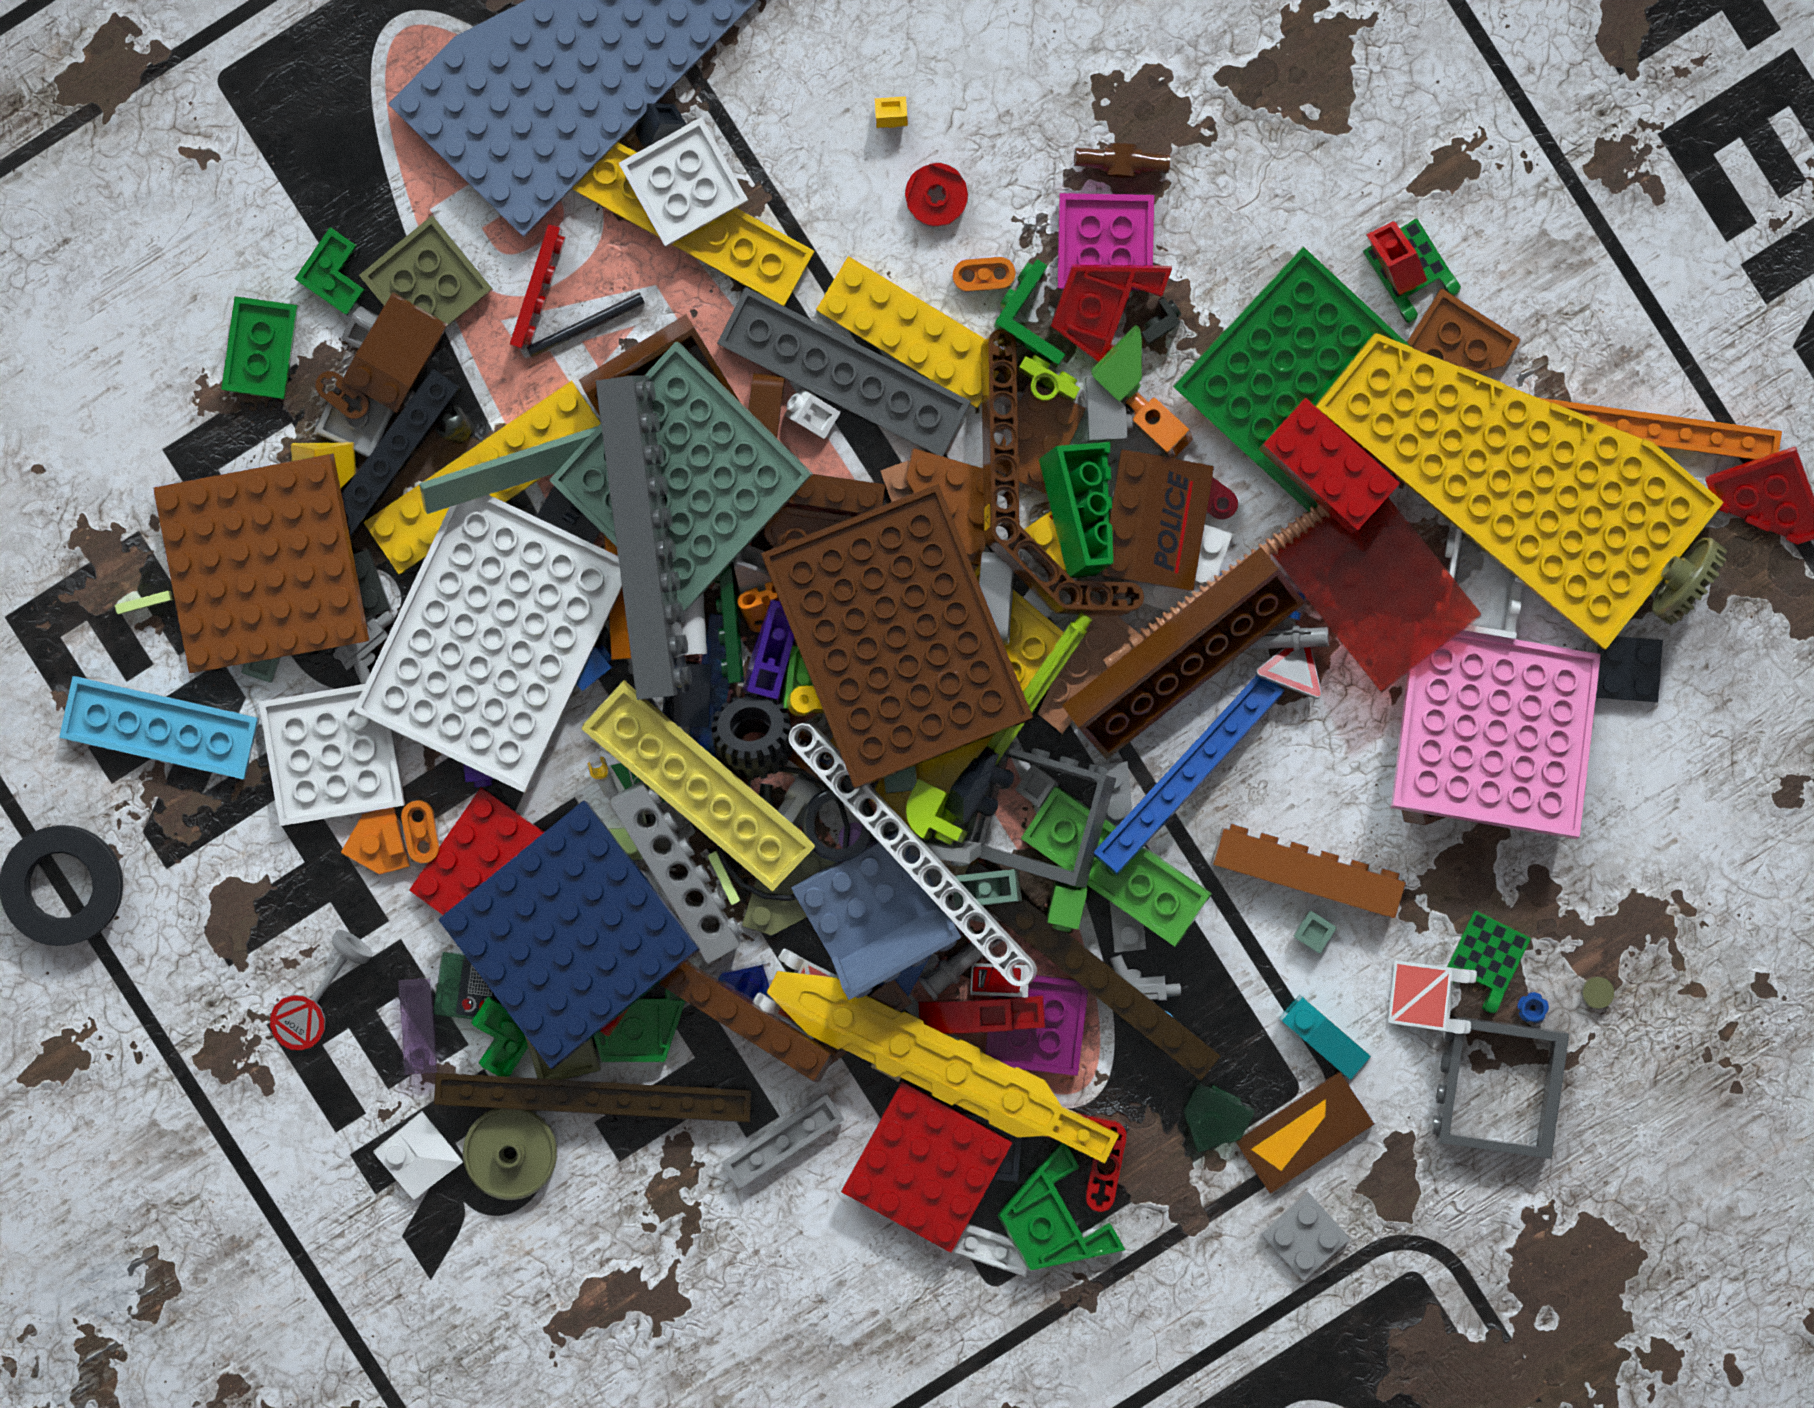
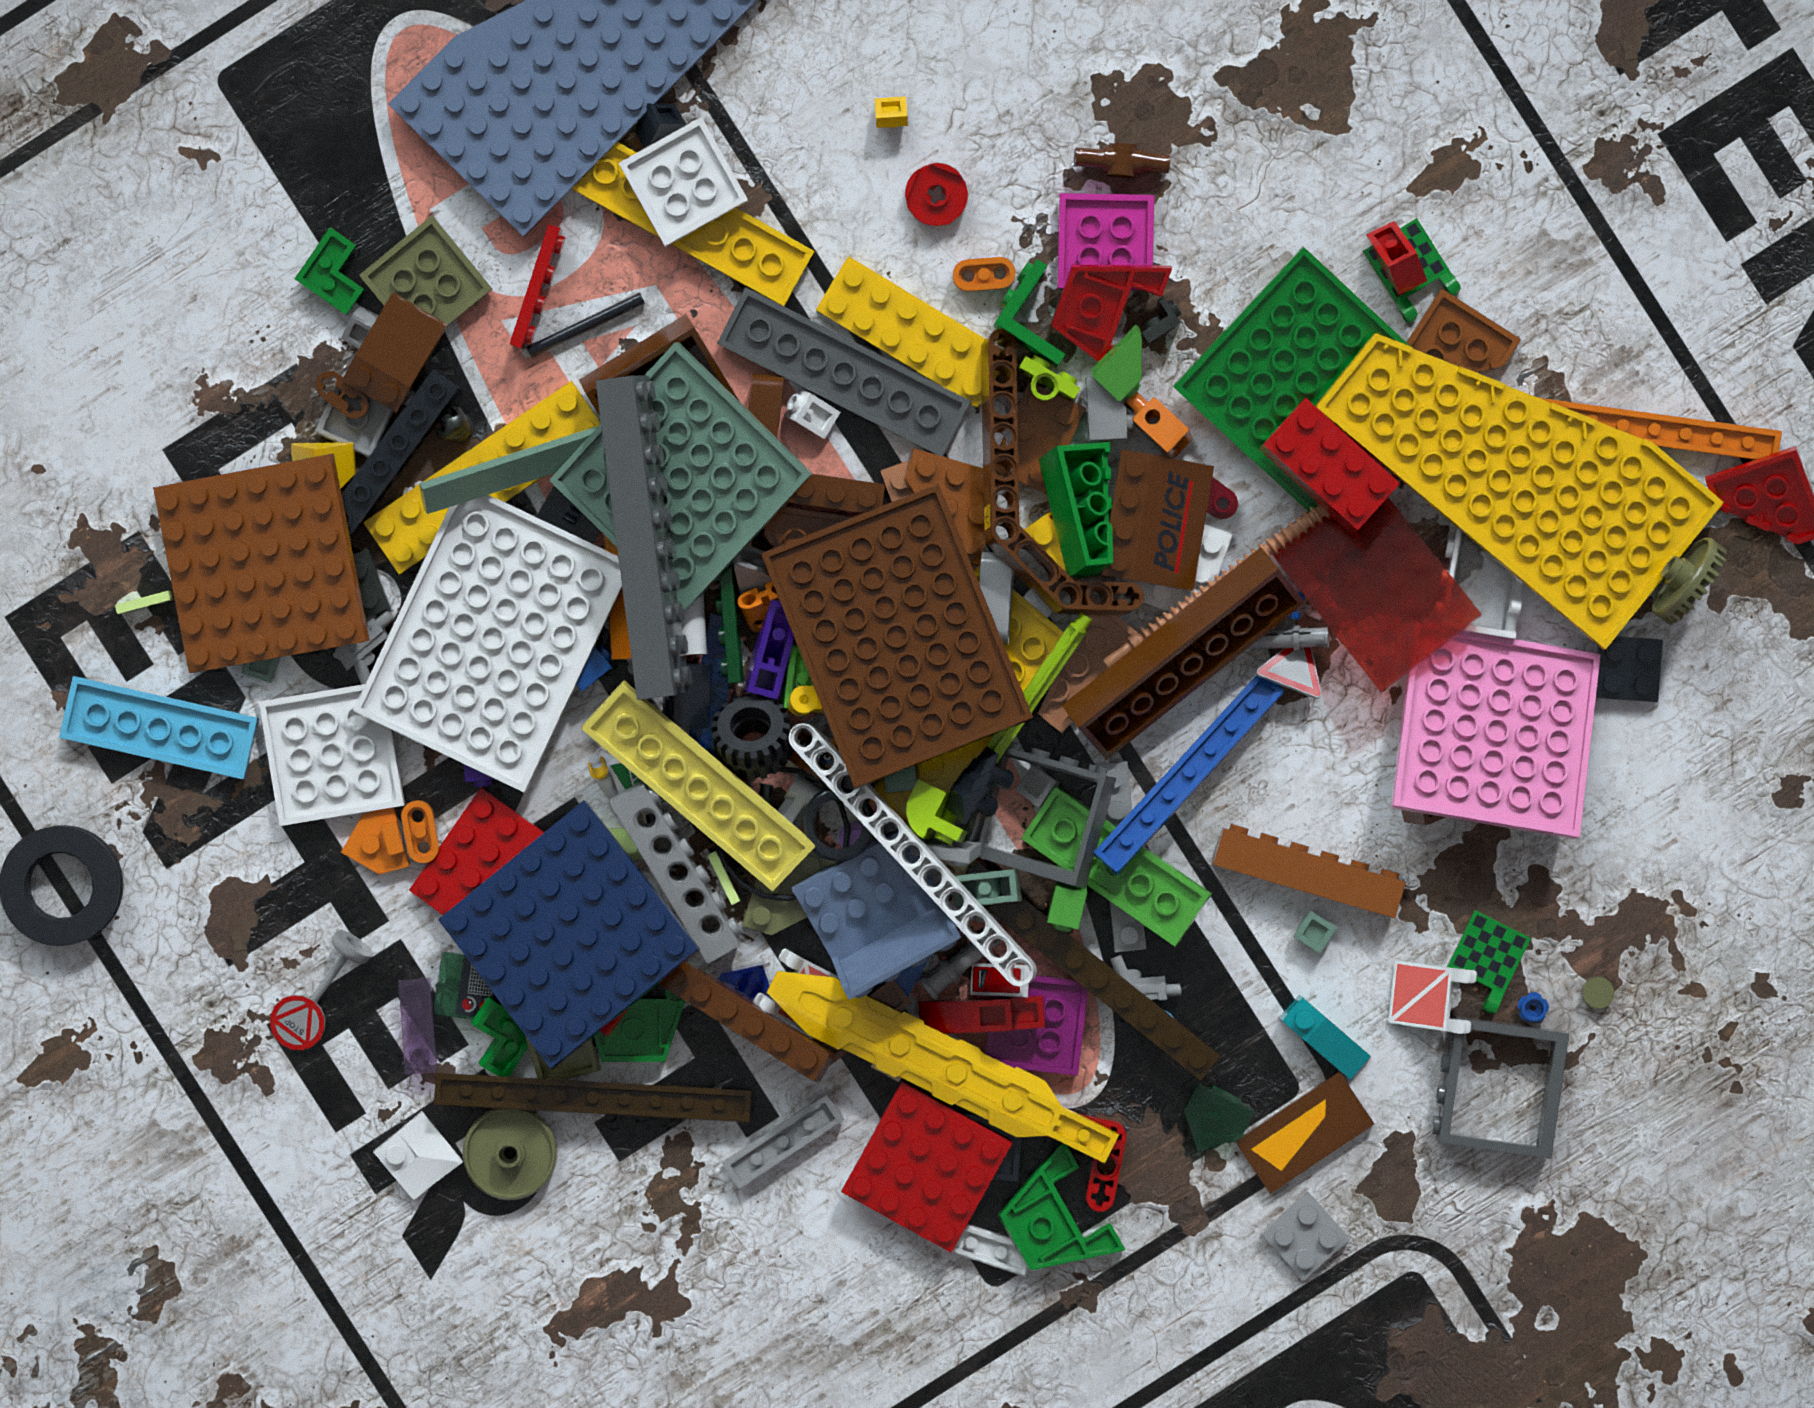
(259, 347): green plate -> none

